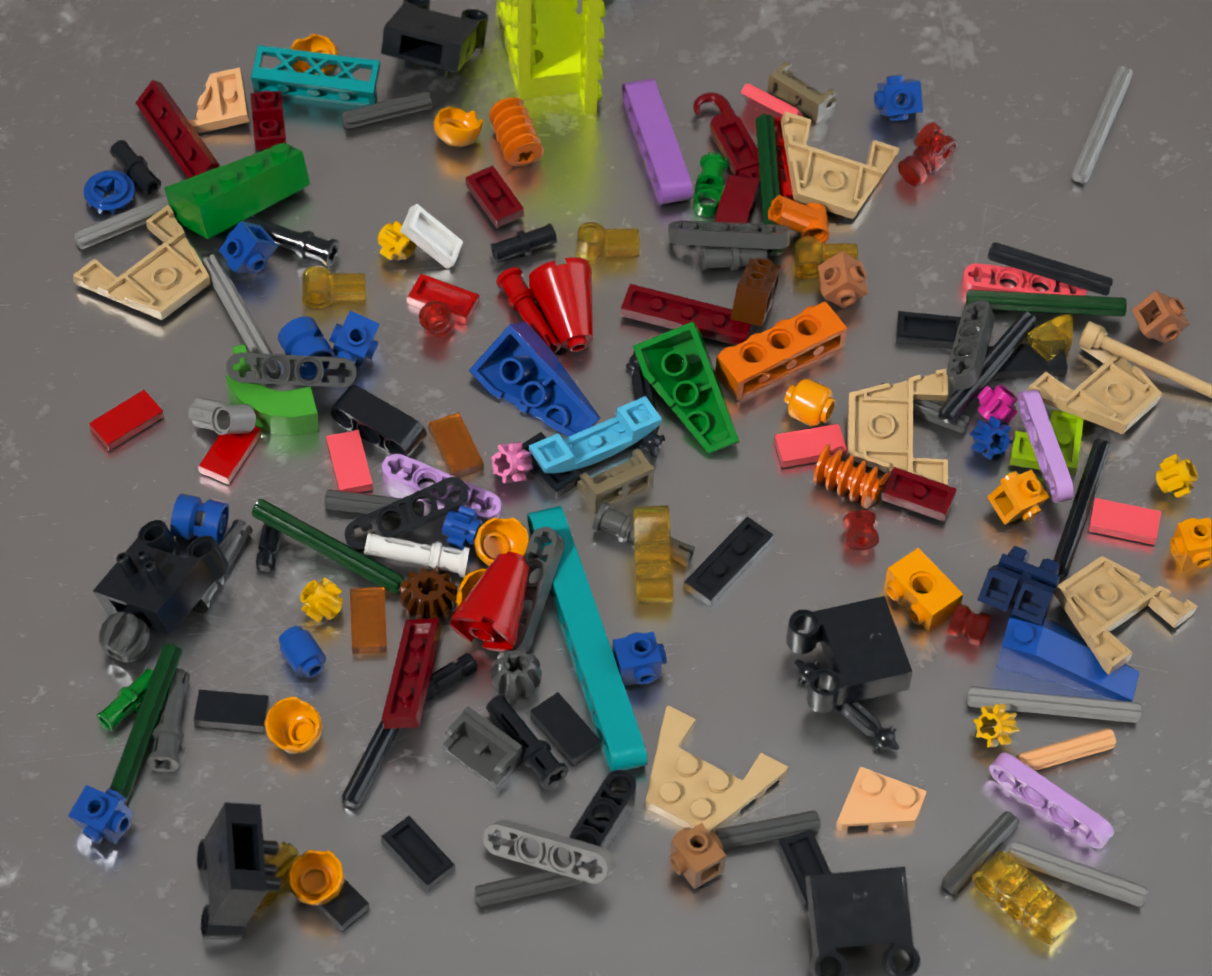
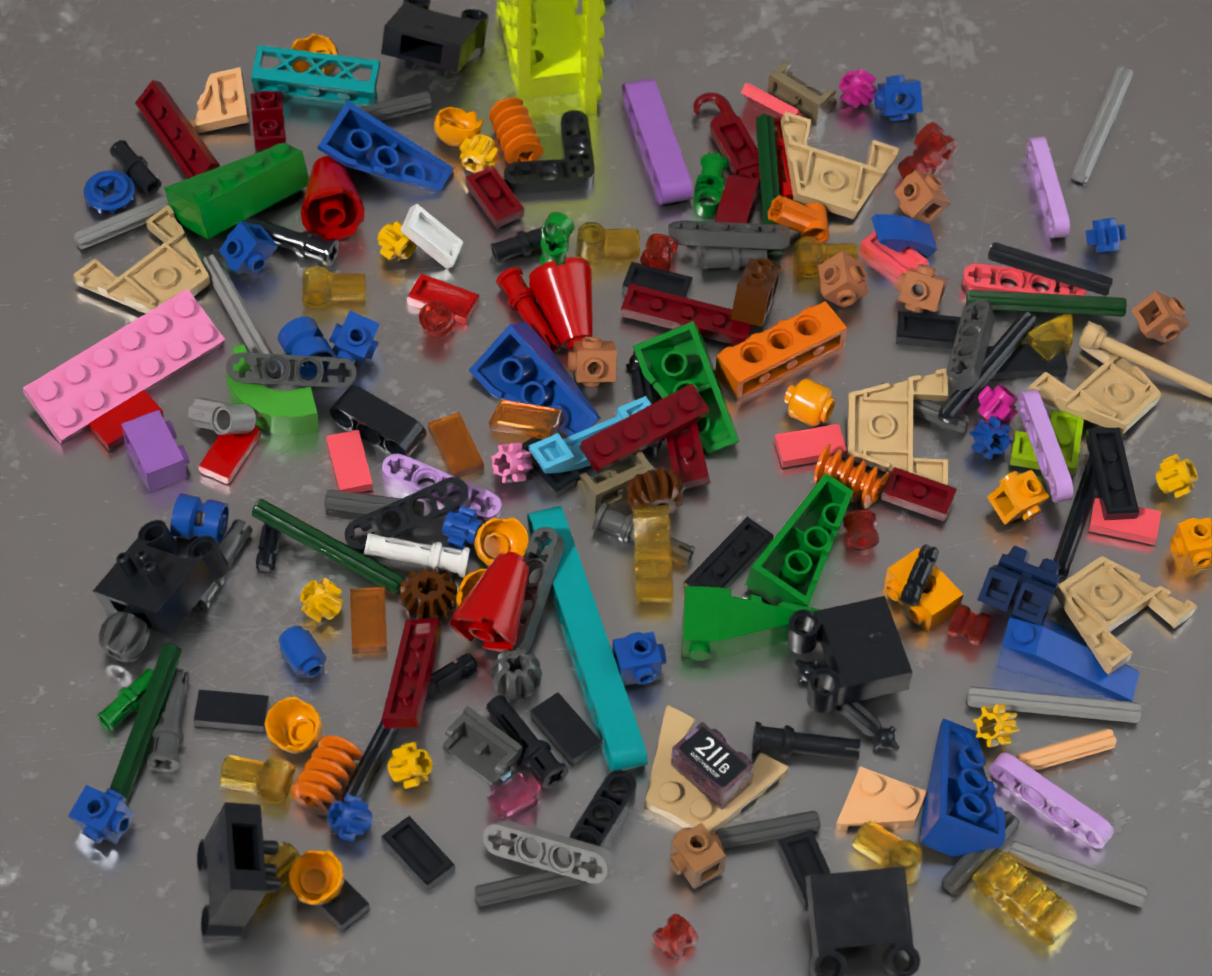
(123, 365): none -> bright pink plate
(155, 450): none -> medium lavender brick
(266, 780): none -> clear yellow piece
(324, 773): none -> orange piece
(331, 201): none -> red cone
(349, 818): none -> blue gear
(375, 148): none -> blue wedge
(410, 765): none -> yellow gear
(478, 153): none -> yellow gear
(514, 795): none -> clear pink head
(525, 419): none -> clear orange tile
(554, 240): none -> green connector
(565, 168): none -> black beam
(593, 361): none -> nougat brick
(644, 428): none -> dark red plate
(655, 489): none -> reddish brown gear
(657, 279): none -> black tile
(659, 251): none -> clear red wheel
(675, 936): none -> clear red wheel
(688, 456): none -> dark red plate
(712, 765): none -> brick
(729, 625): none -> green wedge
(787, 741): none -> black pin
(798, 553): none -> green wedge
(857, 88): none -> dark pink gear
(888, 850): none -> clear yellow piece
(891, 260): none -> coral tile
(901, 231): none -> blue slope
(919, 575): none -> black axle
(922, 196): none -> nougat brick
(933, 286): none -> nougat brick
(959, 799): none -> blue wedge
(1048, 187): none -> lavender beam
(1106, 235): none -> blue gear
(1111, 473): none -> black tile

